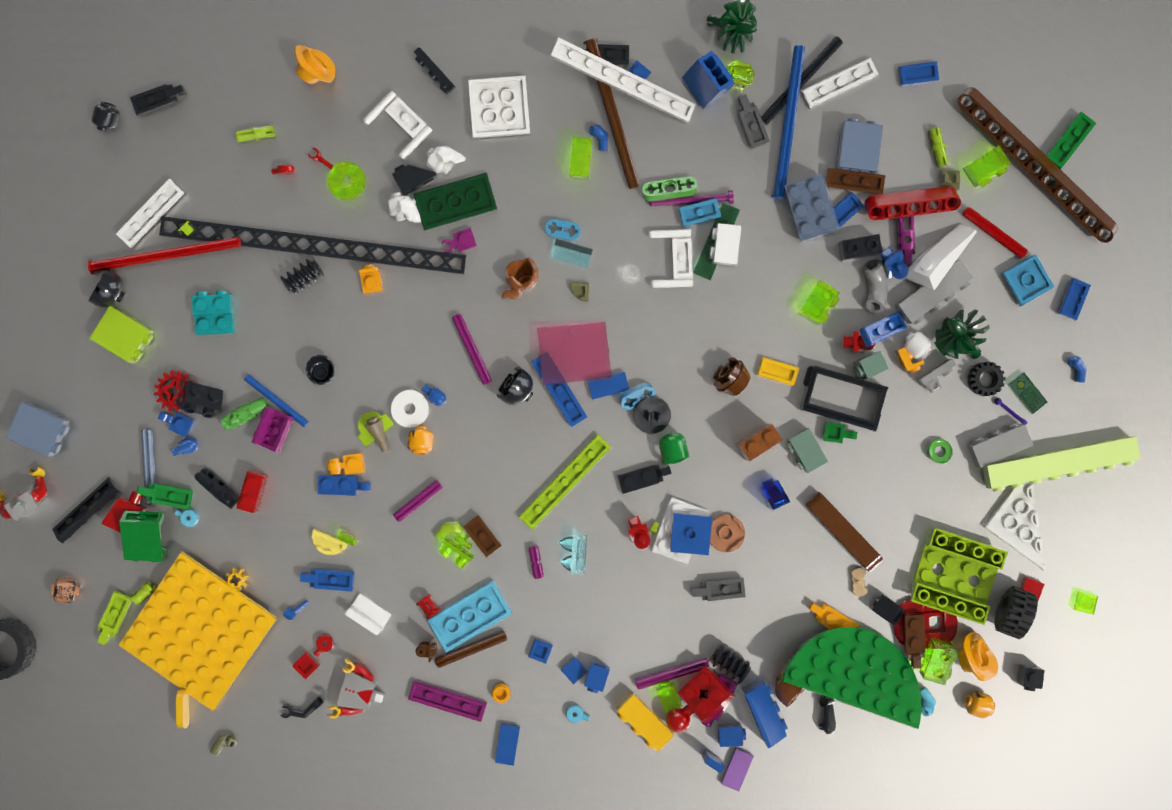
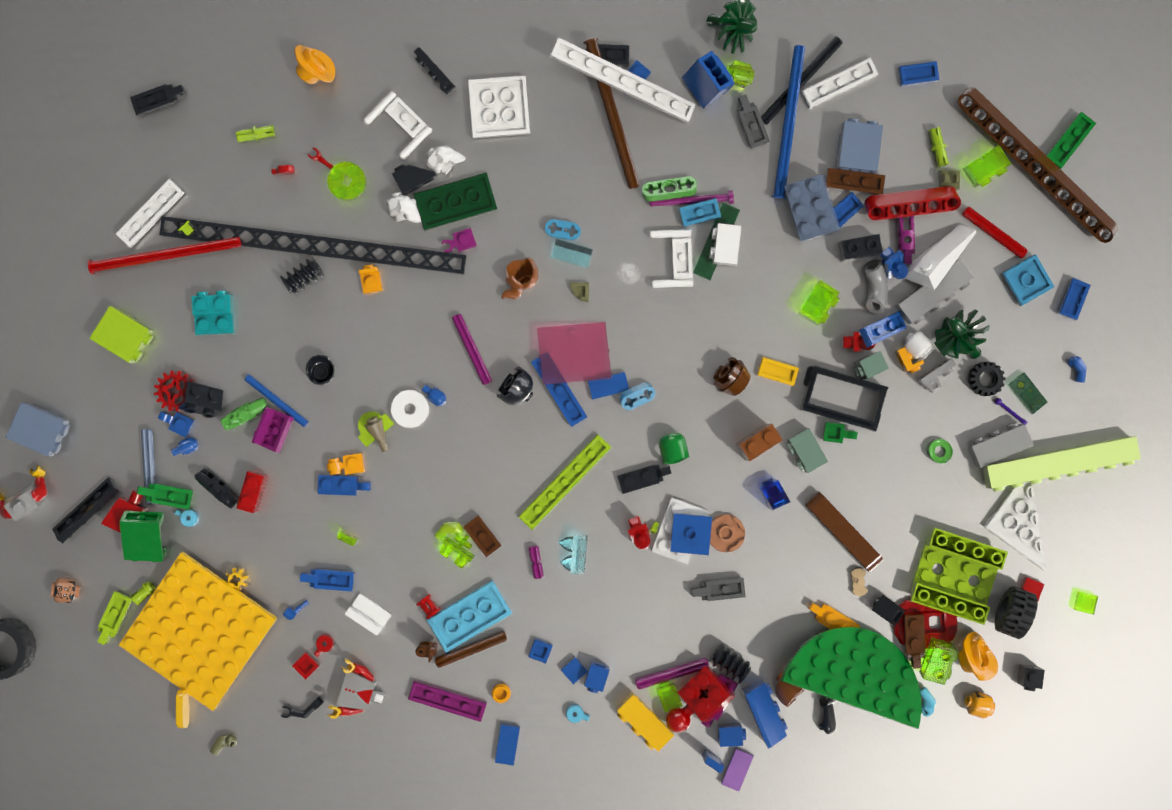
(105, 116): black head -> none
(107, 290): black cylinder -> none
(327, 544): light yellow tile -> none
(417, 501): magenta axle -> none
(420, 441): light orange head -> none
(580, 158): clear neon green brick -> none
(601, 134): blue arm -> none
(652, 415): black piece -> none

